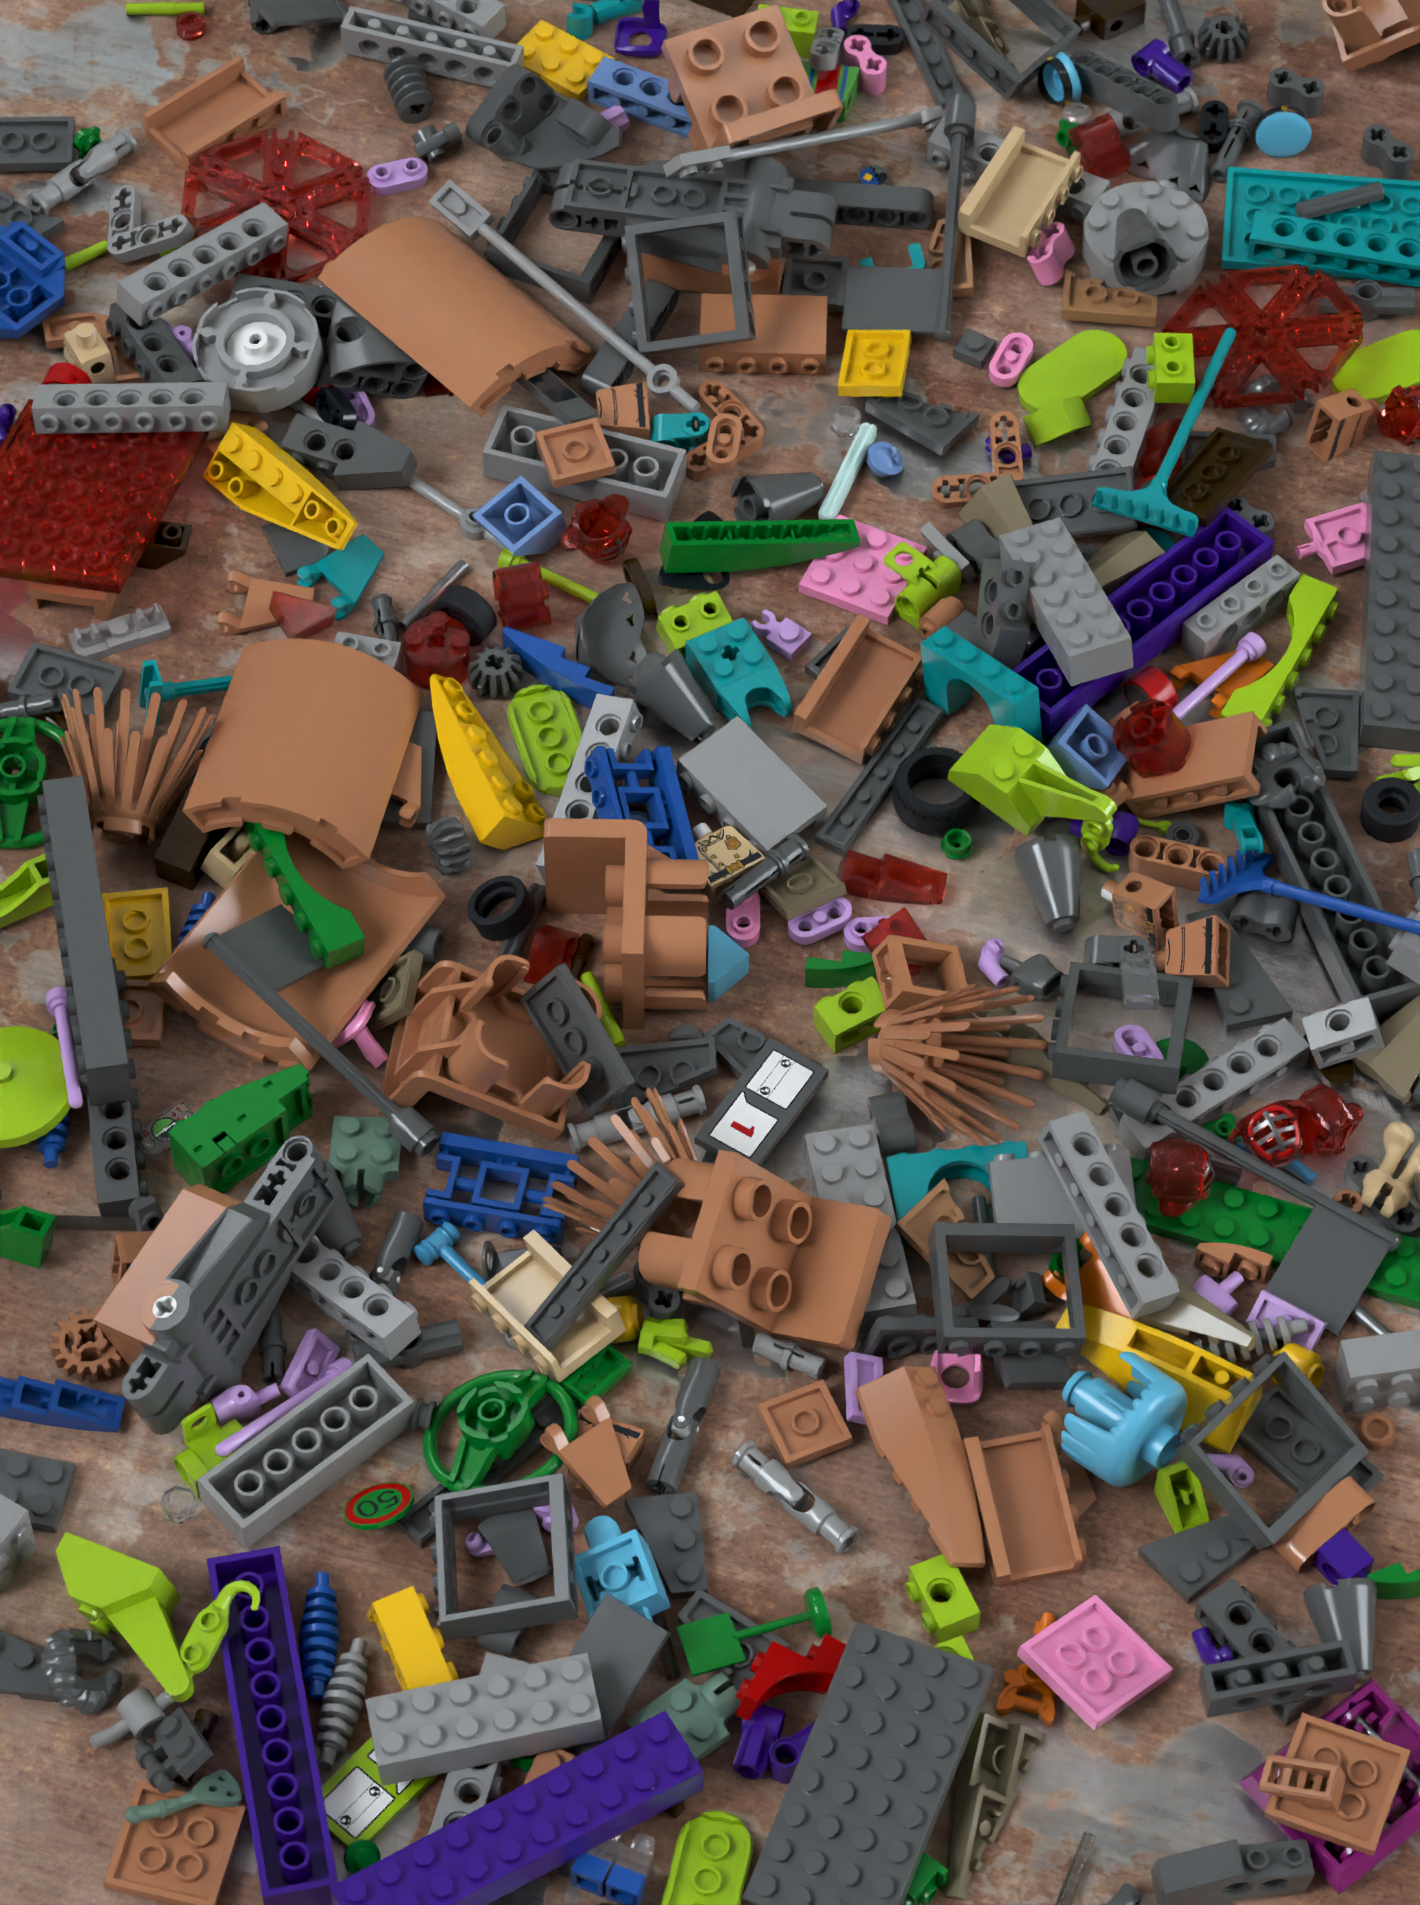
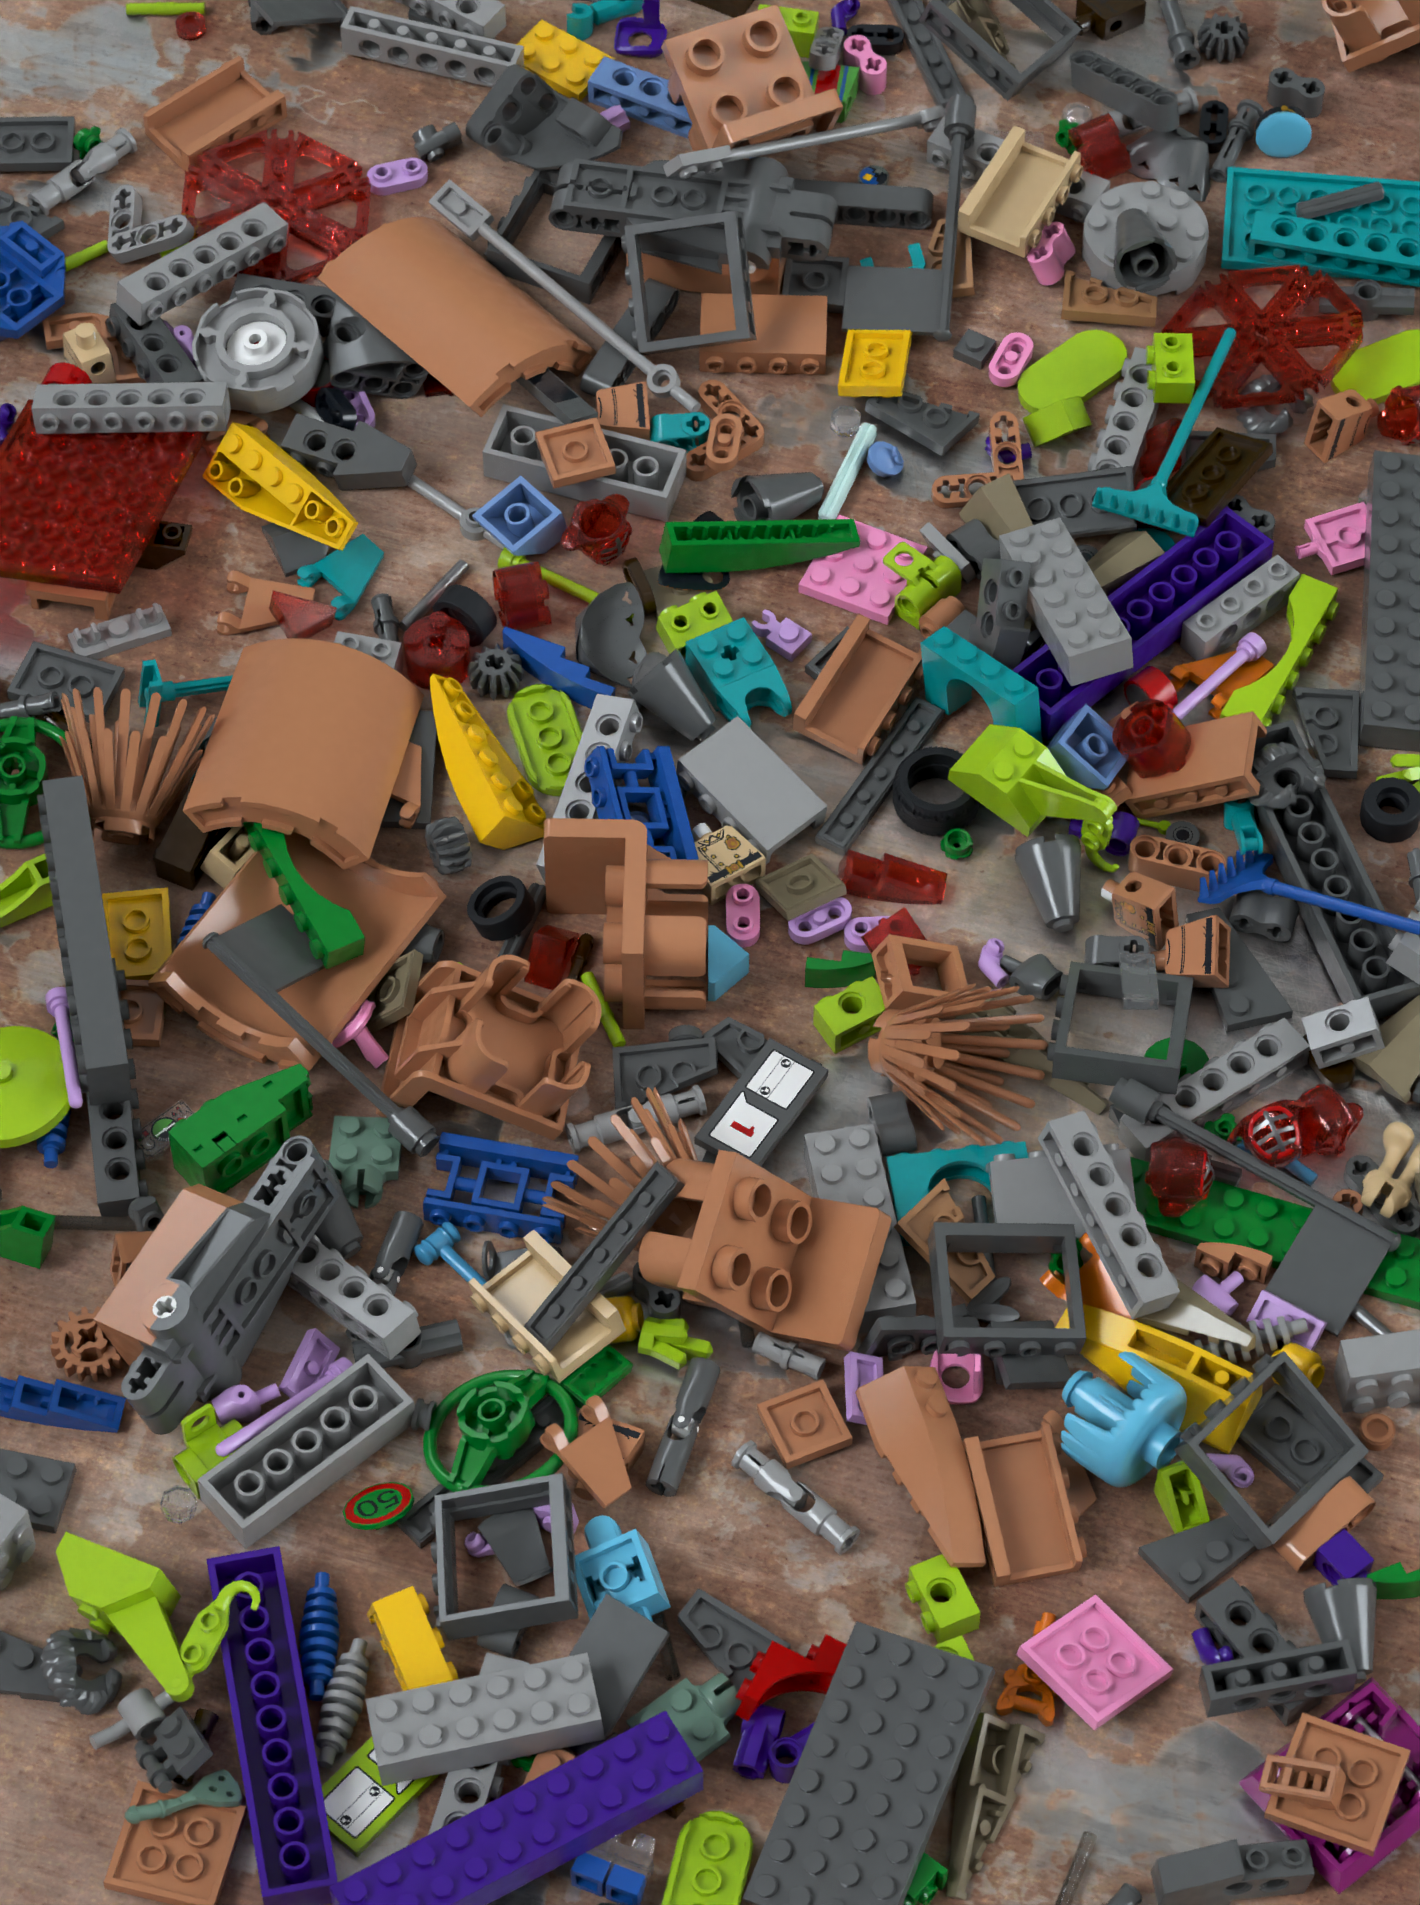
(273, 1349): dark grey pin -> none
(360, 1855): green plate -> none
(408, 89): dark grey piece -> none
(576, 1036): dark grey tile -> none
(675, 1539): dark grey wing -> none
(715, 1644): green piece -> none
(776, 864): dark grey pin -> none
(1029, 1296): dark grey tile -> none
(1059, 80): piece -> none
(1136, 1042): lavender plate -> none
(1157, 62): dark purple piece -> none
(1386, 152): dark grey axle -> none

